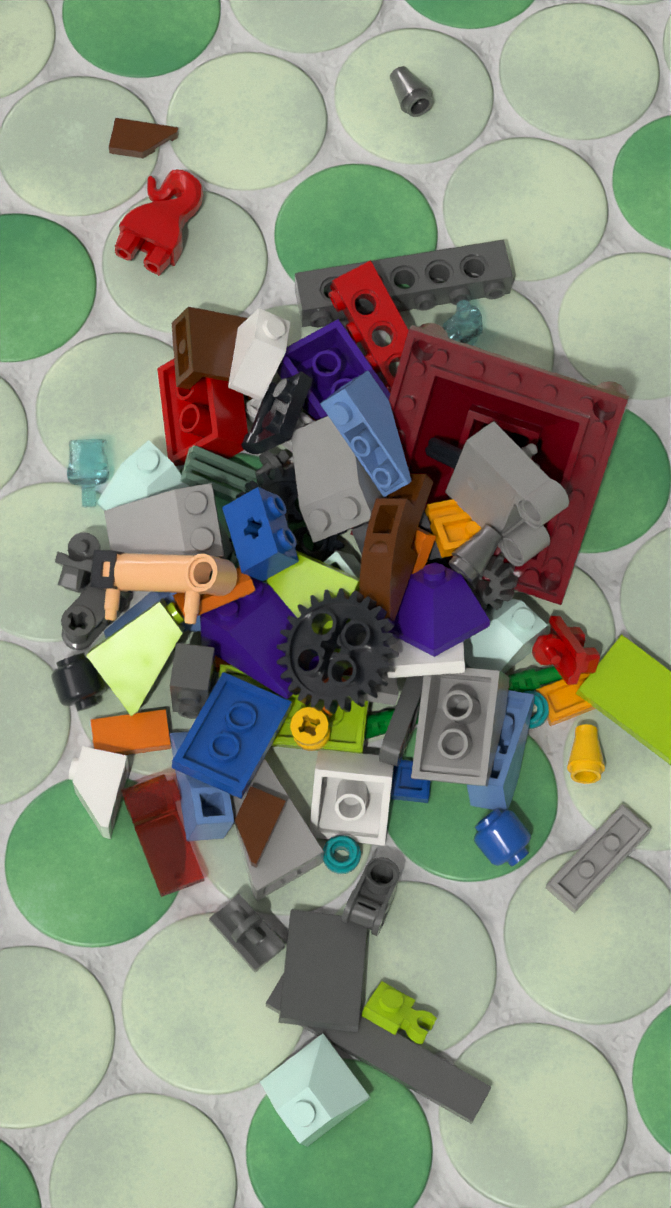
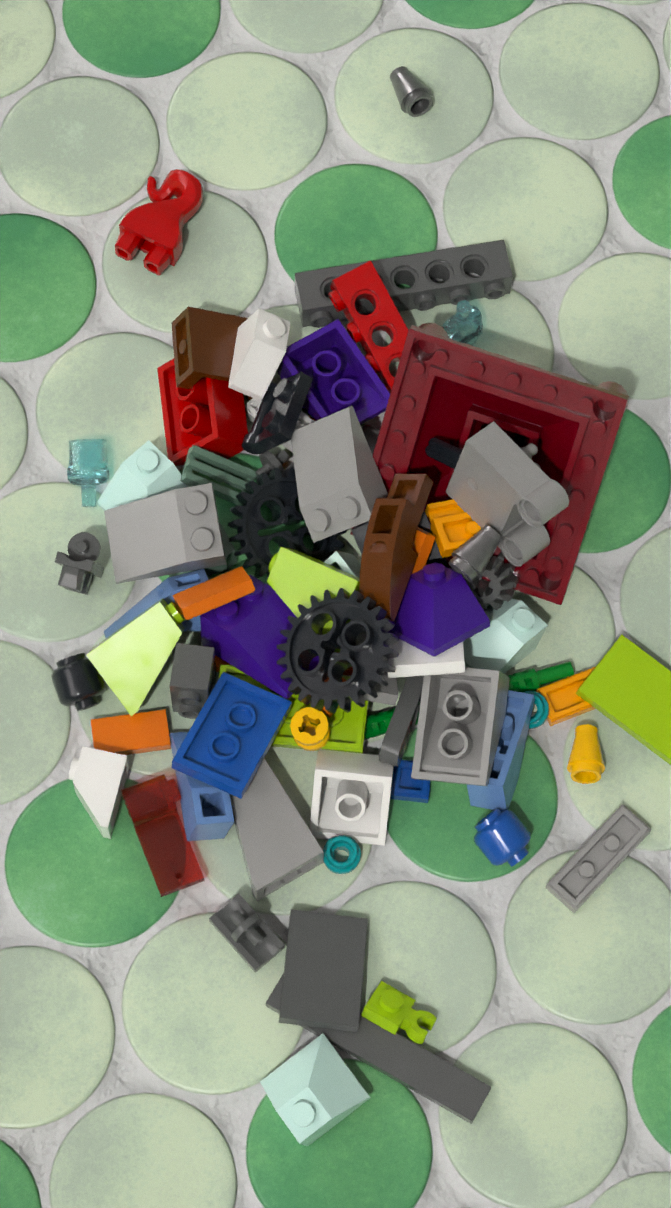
(89, 612): dark grey piece -> none
(139, 138): reddish brown tile -> none
(161, 573): light nougat piece -> none
(257, 821): reddish brown tile -> none
(260, 534): blue brick -> none
(369, 429): medium blue slope -> none
(369, 900): dark grey piece -> none
(566, 651): red hips -> none

